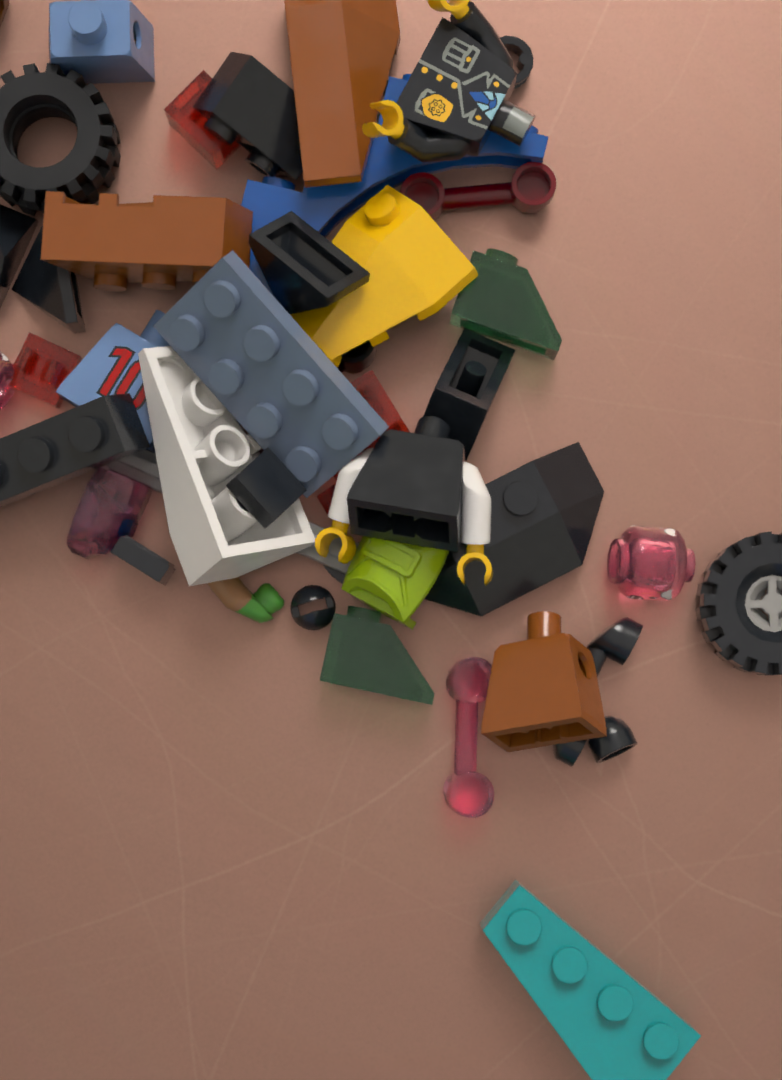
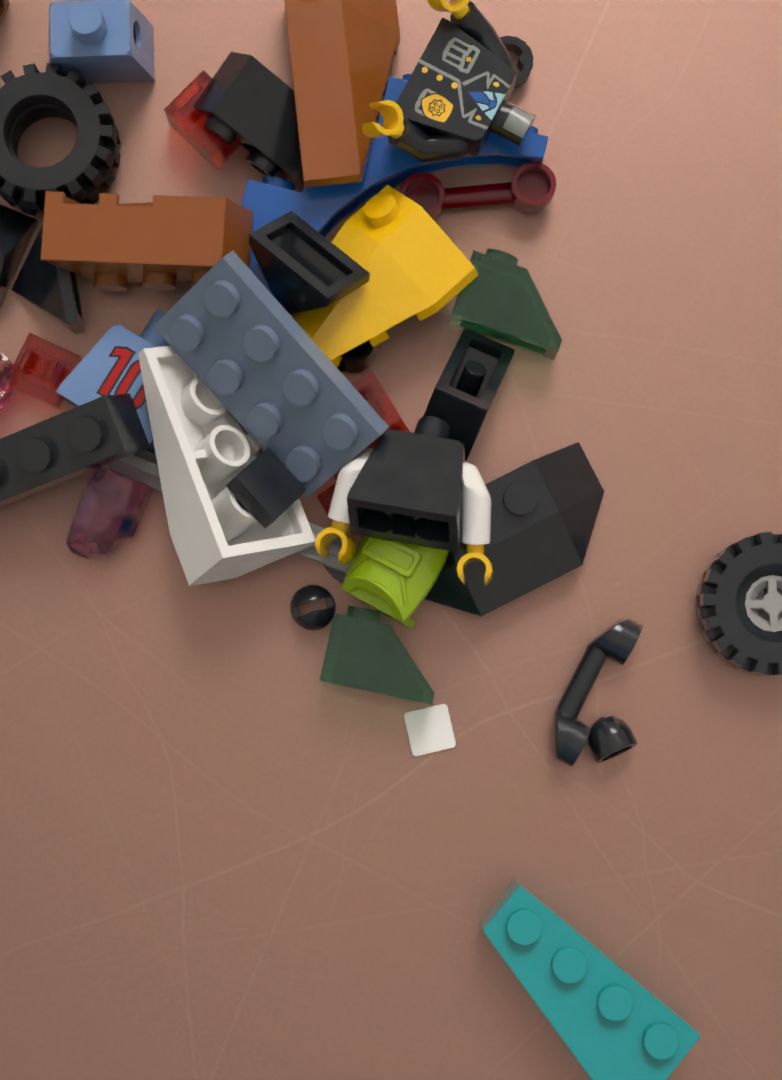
(143, 559): black tile -> none
(240, 599): arm -> none
(429, 730): none -> white sticker
(466, 790): clear pink bar -> none
(542, 690): dark orange torso -> none
(650, 563): clear pink head -> none

